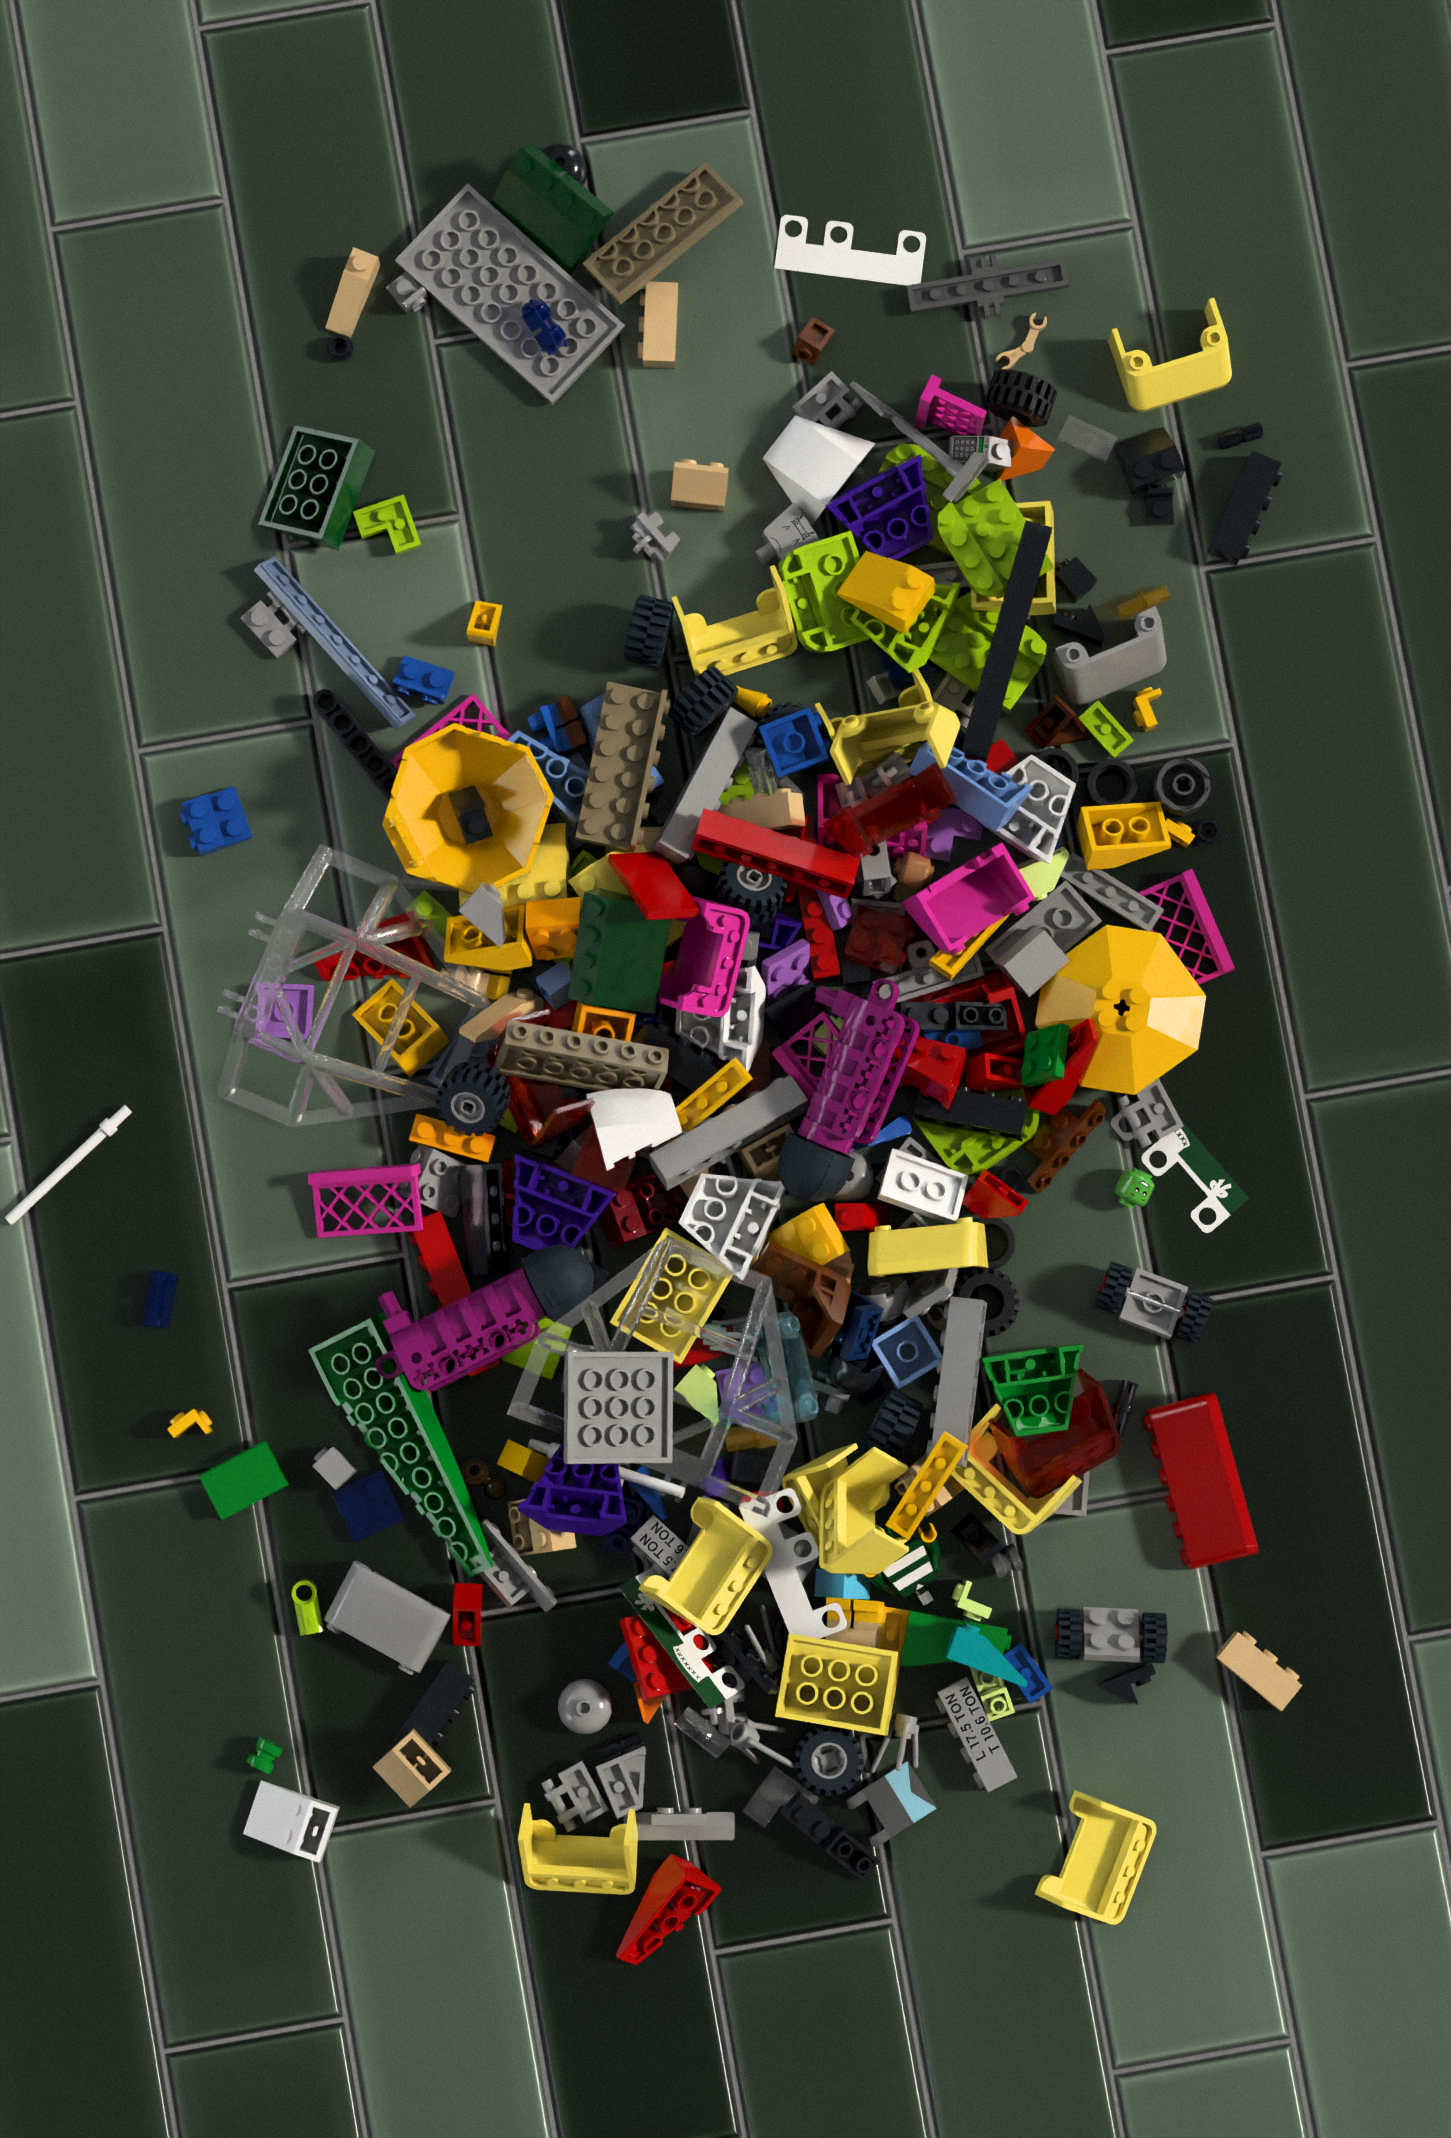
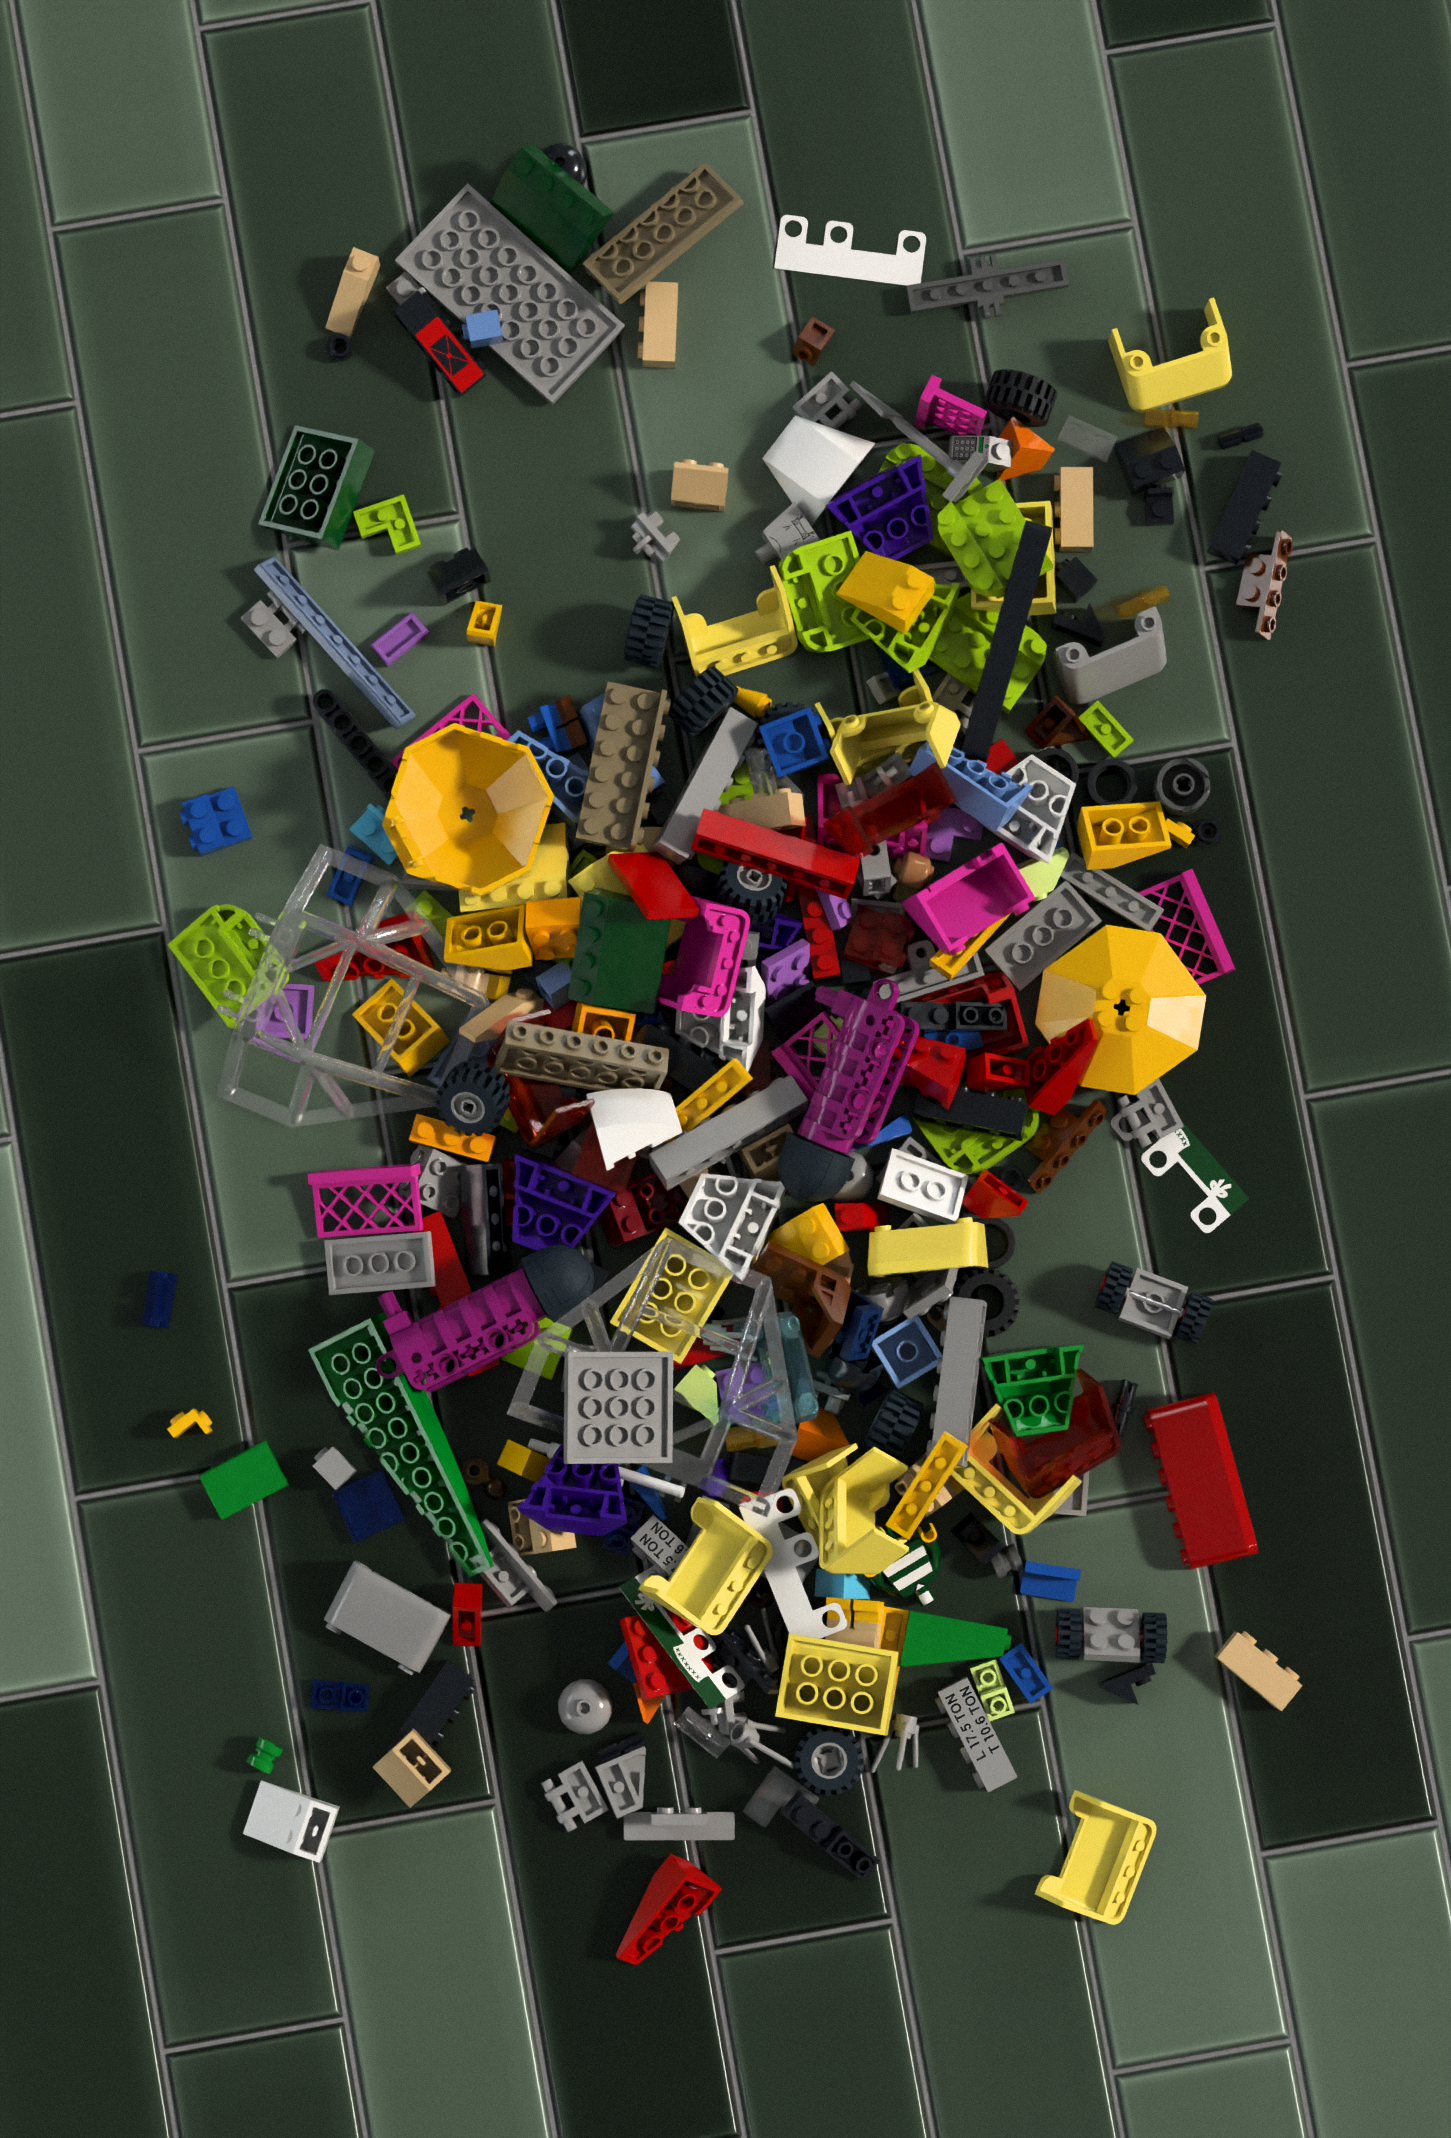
(107, 1128): white bar -> none
(221, 954): none -> lime plate
(307, 1610): lime piece -> none
(339, 1695): none -> clear blue slope
(345, 885): none -> blue slope
(372, 834): none -> medium azure bracket
(380, 1263): none -> light grey plate
(399, 639): none -> medium lavender tile
(423, 680): blue bracket -> none
(439, 343): none -> black brick
(458, 575): none -> black slope
(470, 814): black slope -> none
(482, 329): none -> medium blue brick
(486, 912): light grey slope -> none
(540, 317): clear blue hinge -> none
(578, 1862): light yellow windscreen -> none
(761, 1586): none -> dark brown plate
(819, 1436): none -> orange slope
(896, 1801): dark grey flag -> none
(971, 1608): yellowish green bracket -> none
(979, 1653): teal slope -> none
(1027, 346): tan piece -> none
(1032, 961): light grey slope -> none
(1045, 1055): green plate -> none
(1049, 1581): none -> blue panel
(1074, 509): none -> tan brick
(1134, 1188): bright green head -> none
(1144, 715): yellow bracket -> none
(1171, 418): none -> clear yellow axle
(1263, 583): none -> bracket

